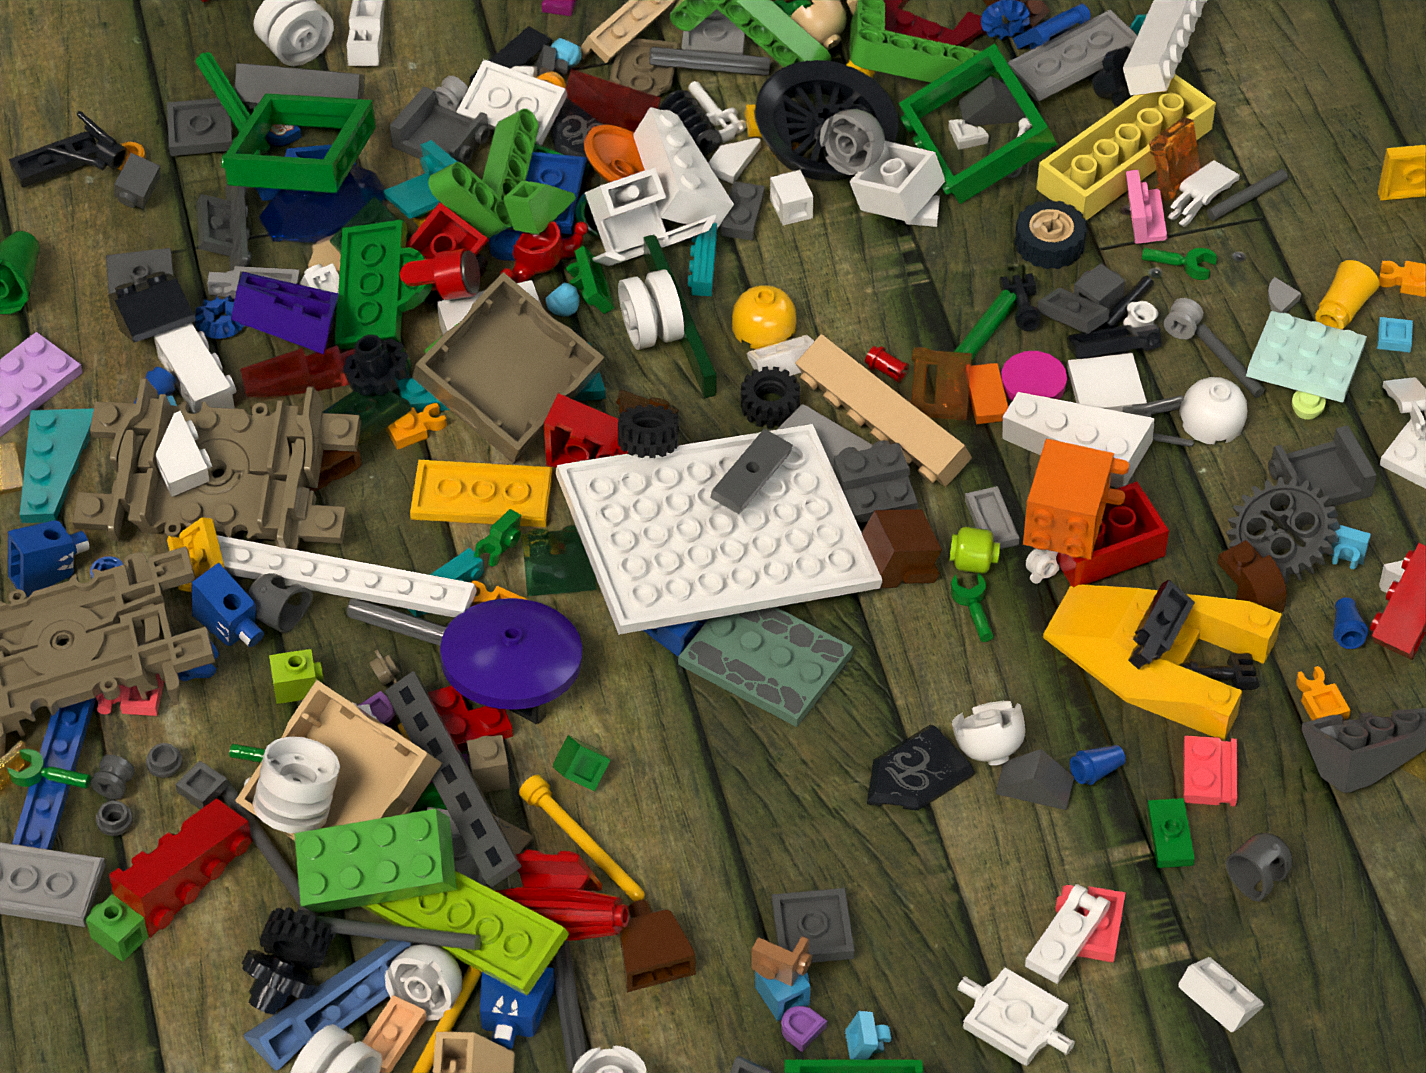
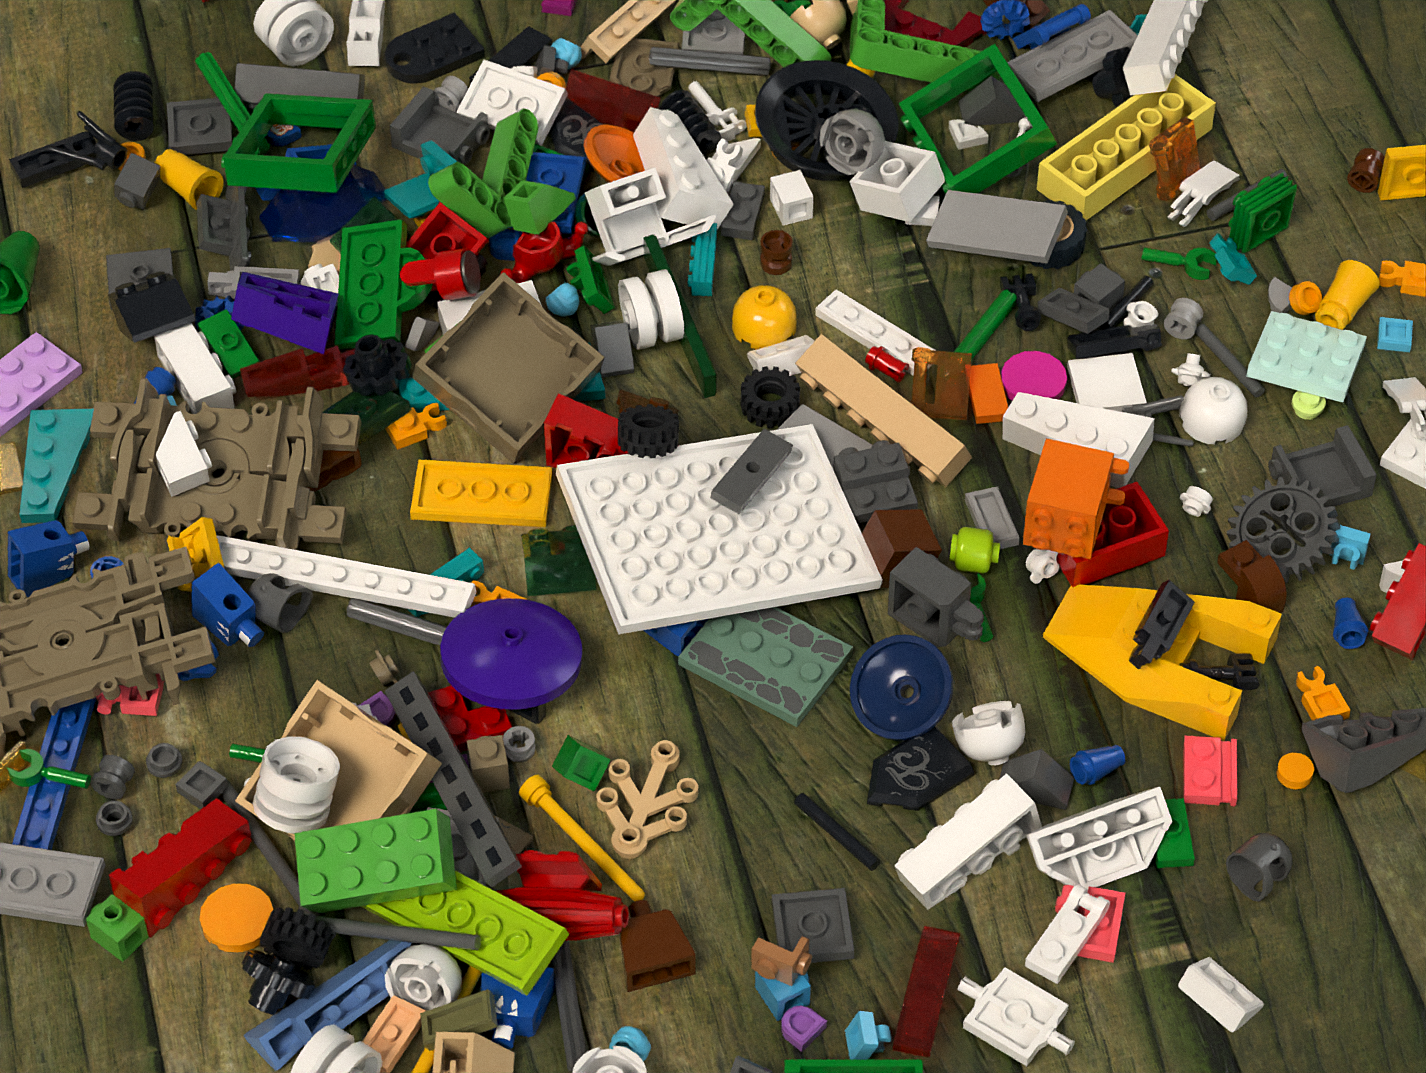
(133, 106): none -> black piece
(188, 176): none -> yellow plant
(228, 343): none -> green plate
(235, 917): none -> light orange tile
(294, 675): lime brick -> none
(421, 333): none -> light grey tile
(432, 50): none -> black plate
(468, 1014): none -> olive tile
(502, 535): green plate -> none
(524, 735): none -> light grey bush
(613, 342): none -> dark grey slope
(632, 1039): none -> medium azure piece
(646, 803): none -> tan plant
(723, 164): none -> white plate
(776, 252): none -> reddish brown wheel
(835, 830): none -> black bar
(868, 327): none -> white tile
(885, 675): none -> dark blue dish
(926, 992): none -> clear red slope
(933, 600): none -> dark grey hinge
(969, 841): none -> white wedge
(997, 226): none -> light grey tile
(1103, 840): none -> white wedge
(1145, 210): bright pink bracket -> none
(1191, 371): none -> white plant
(1196, 501): none -> white plate
(1233, 264): none -> teal plate
(1262, 212): none -> green brick
(1295, 771): none -> light orange tile
(1305, 298): none -> light orange tile
(1366, 171): none -> reddish brown wheel

